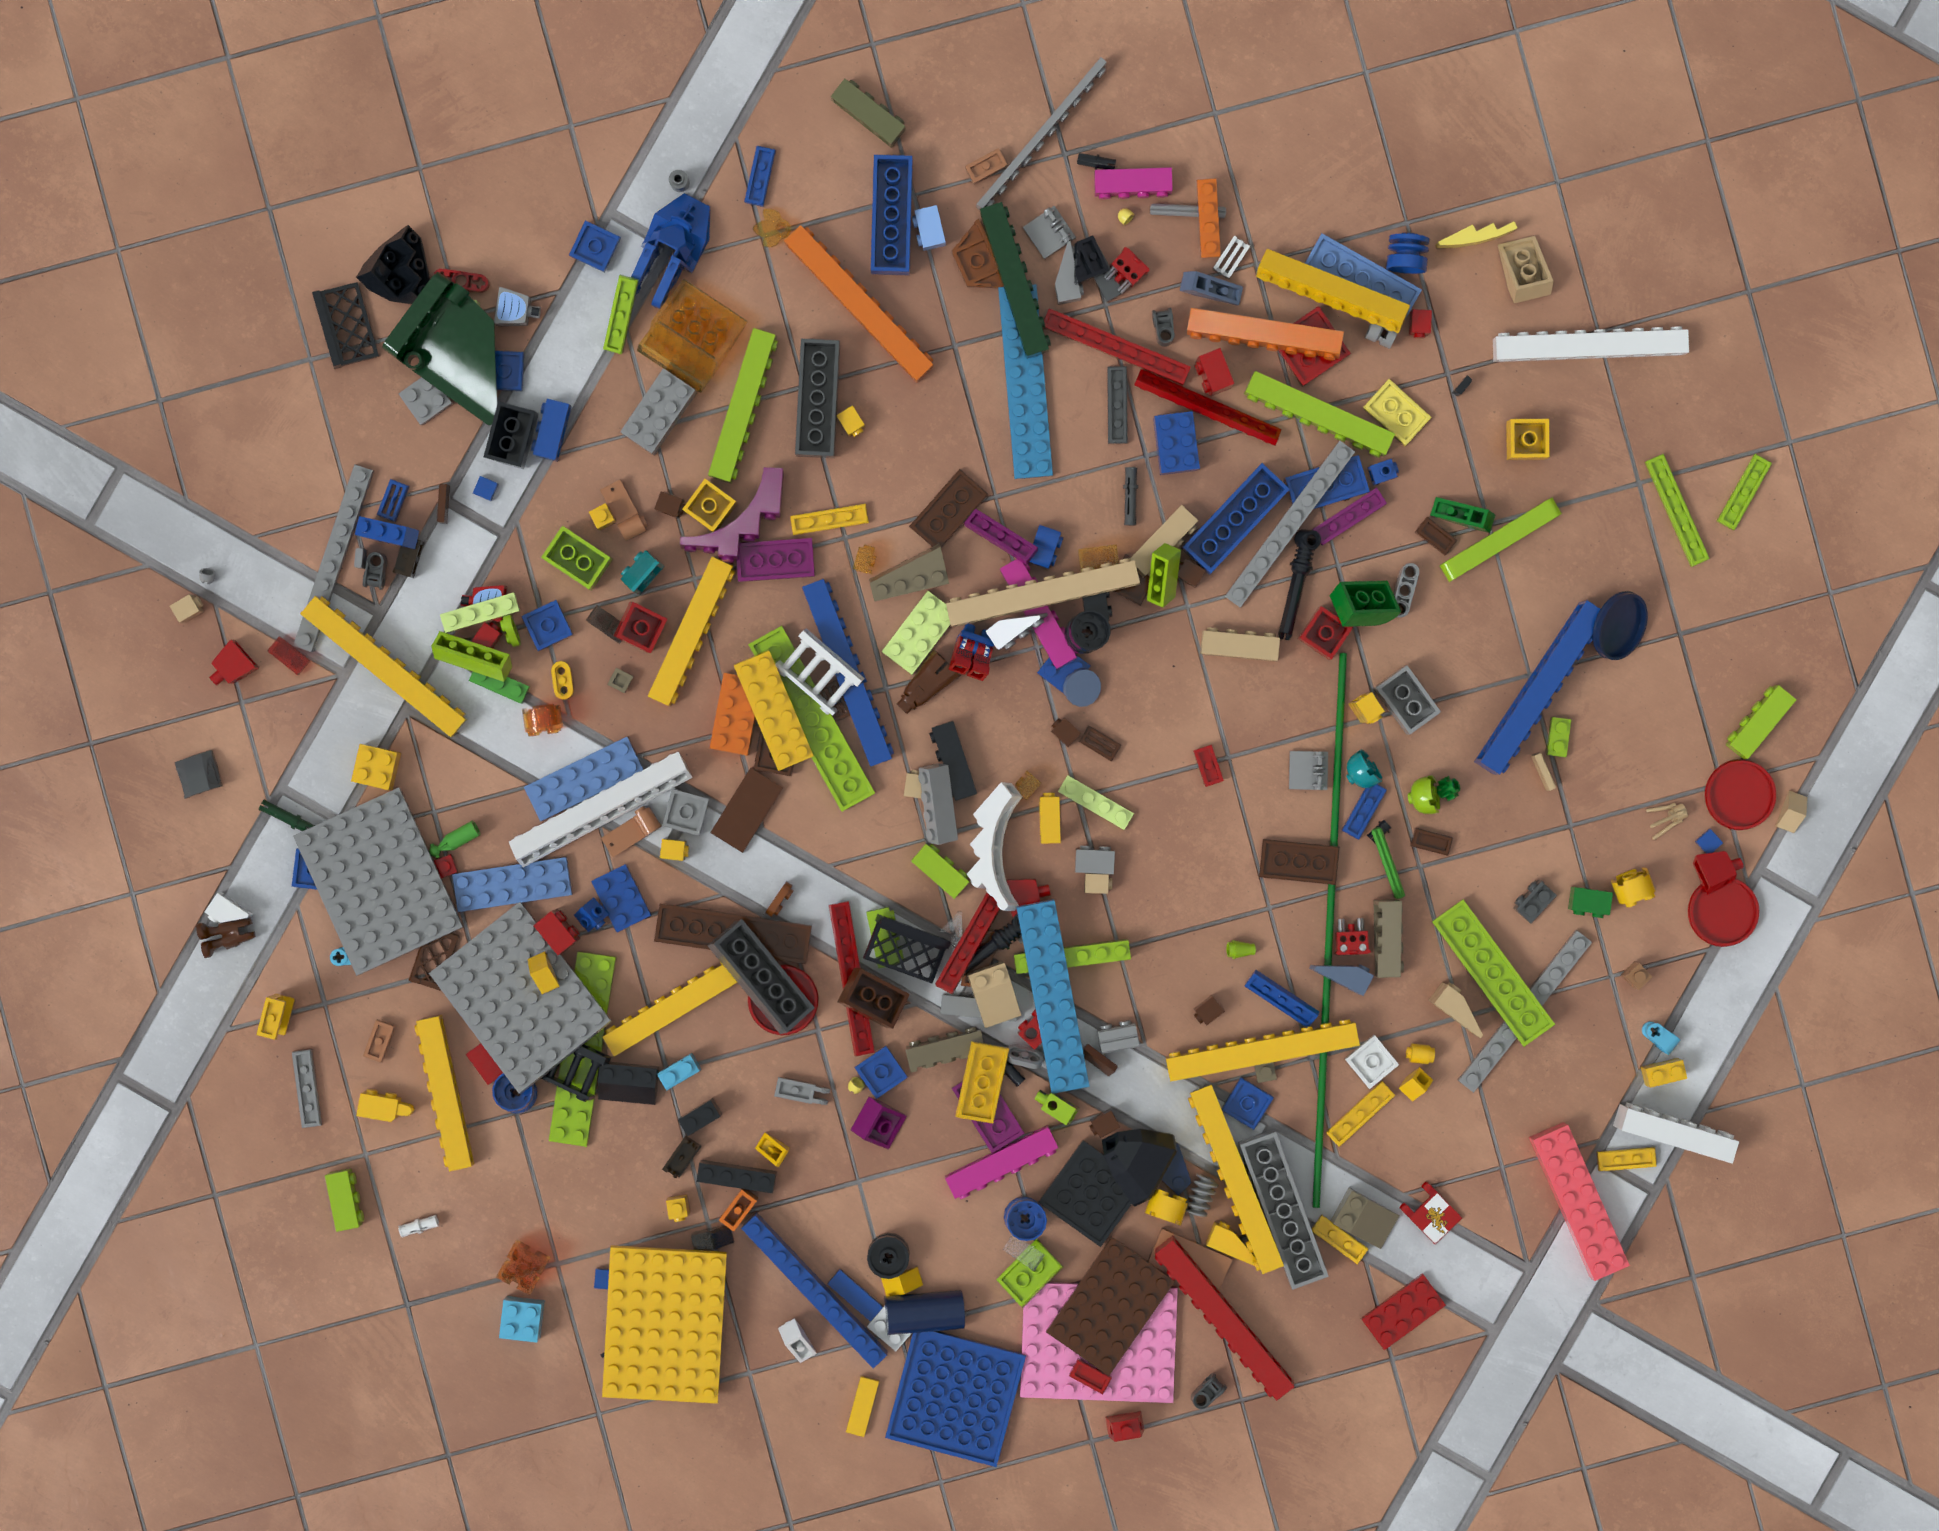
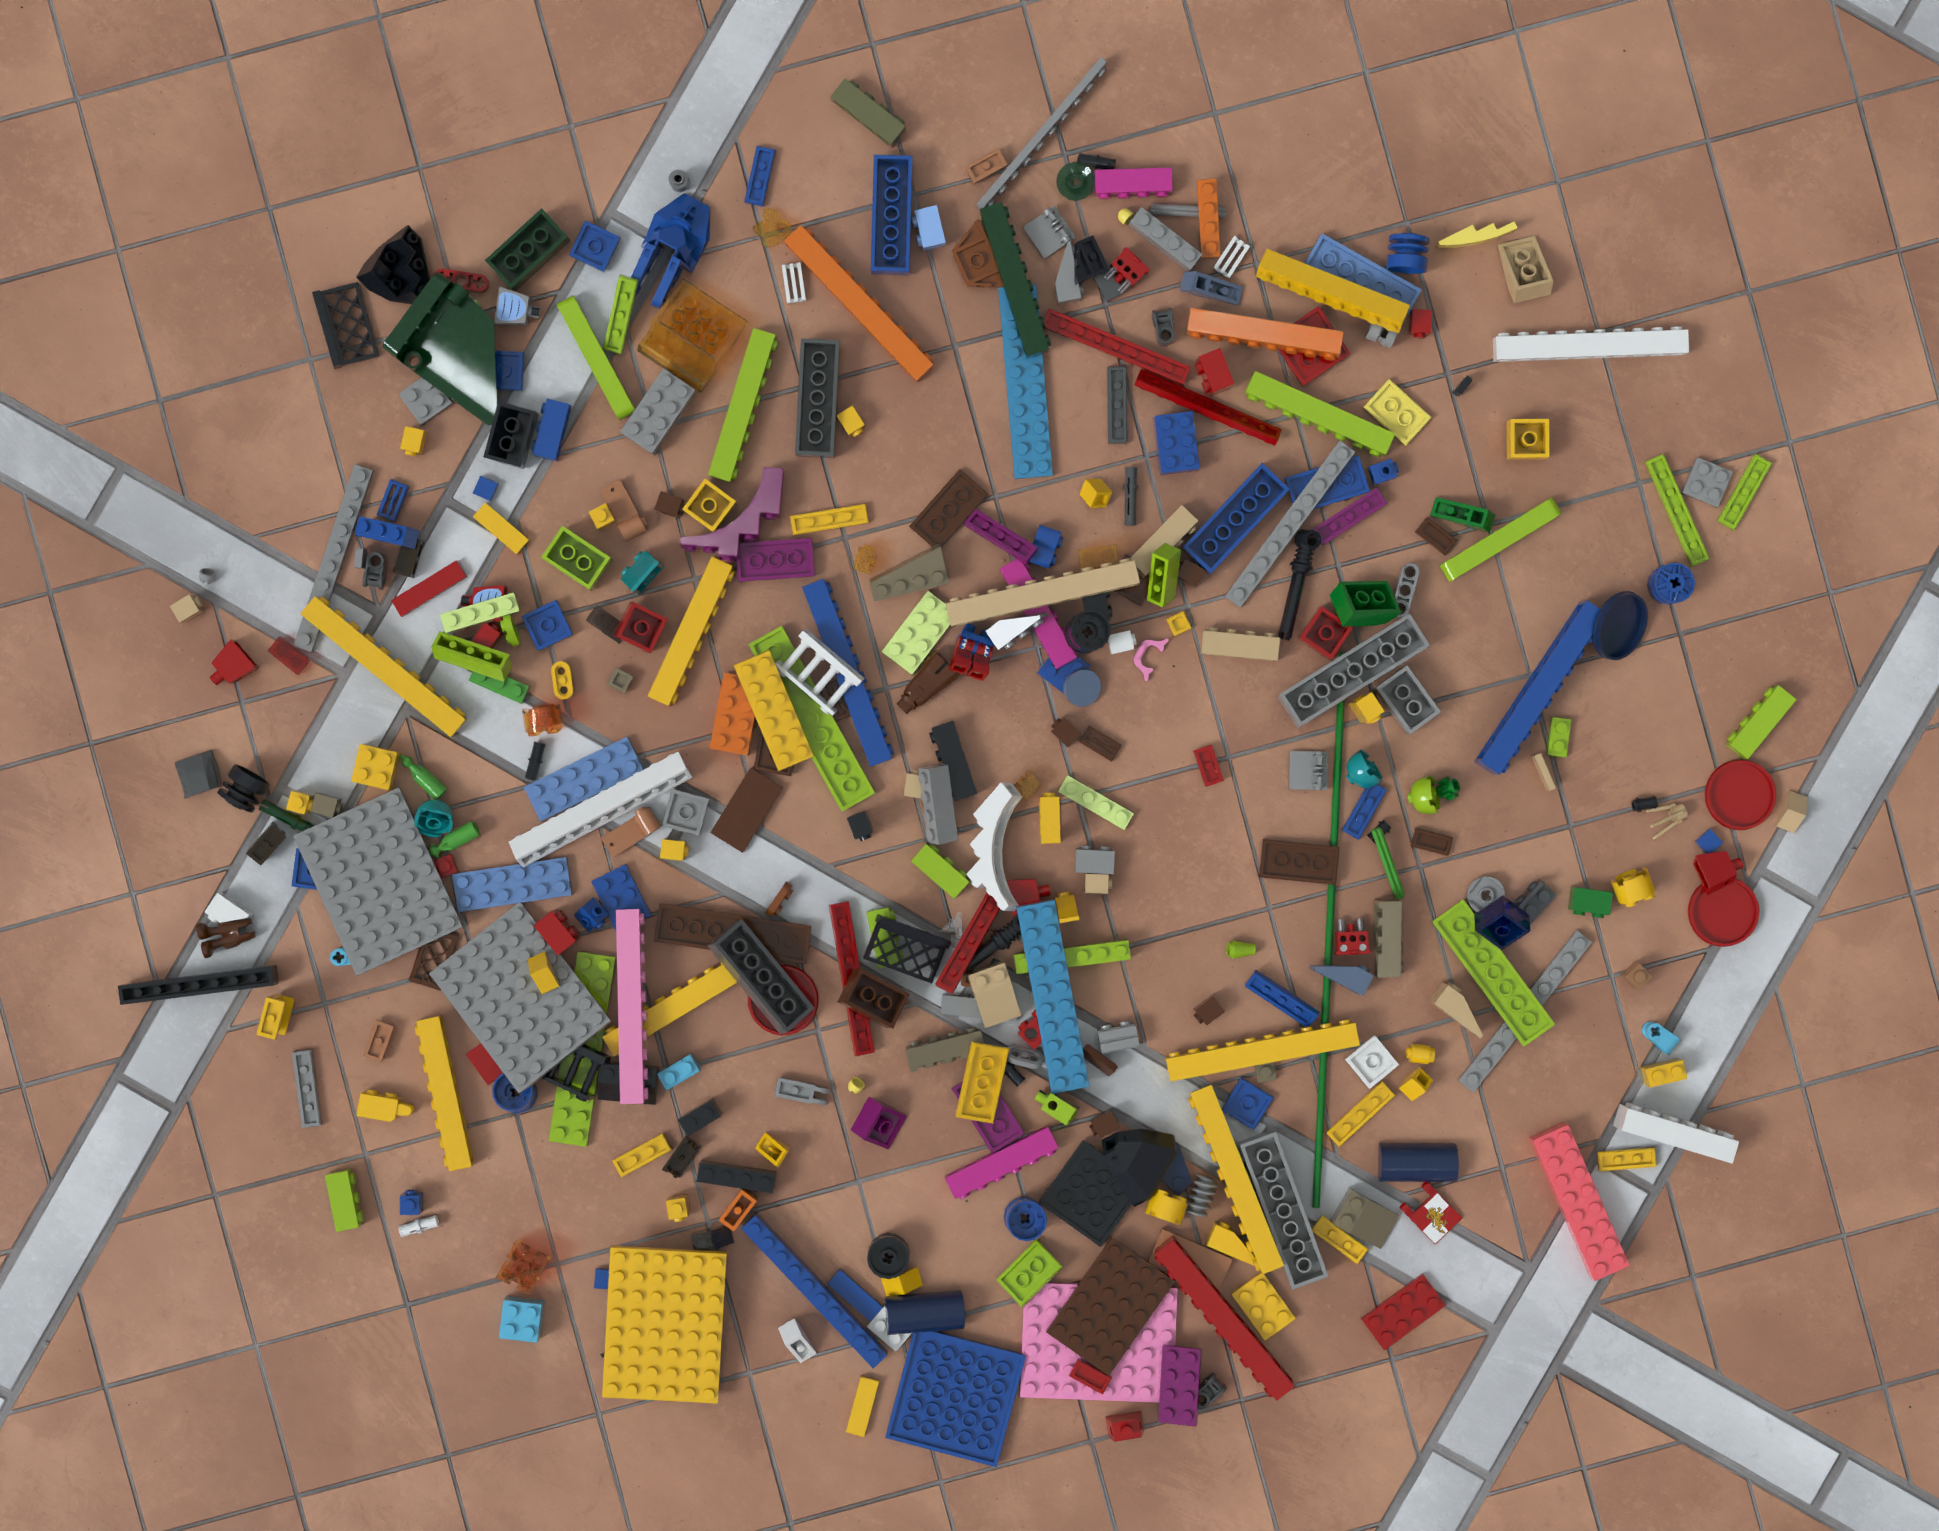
(198, 984): none -> black brick
(243, 788): none -> black wheel
(266, 843): none -> dark brown hinge
(300, 802): none -> yellow brick
(326, 805): none -> dark tan brick
(411, 1202): none -> blue brick
(413, 441): none -> yellow brick
(424, 778): none -> bright green wheel
(429, 588): none -> red tile
(434, 818): none -> teal cylinder
(443, 503): reddish brown tile -> none
(501, 528): none -> yellow tile
(527, 250): none -> dark green brick
(534, 761): none -> black axle
(596, 357): none -> lime beam
(630, 1006): none -> bright pink brick
(642, 1154): none -> yellow tile
(791, 266): none -> white tile
(860, 826): none -> black brick
(881, 1072): blue plate -> none
(1023, 1252): clear tile -> none
(1066, 907): none -> yellow slope
(1068, 174): none -> clear green dish
(1095, 493): none -> yellow panel
(1121, 642): none -> white brick
(1140, 652): none -> bright pink helmet
(1165, 240): none -> light grey brick
(1178, 623): none -> yellow tile
(1179, 1385): none -> magenta plate
(1263, 1305): none -> yellow plate
(1353, 671): none -> light grey brick
(1418, 1162): none -> dark blue brick
(1481, 884): none -> light grey plate
(1502, 922): none -> clear blue brick
(1644, 803): none -> black pin
(1661, 588): none -> blue wheel
(1706, 482): none -> light grey plate

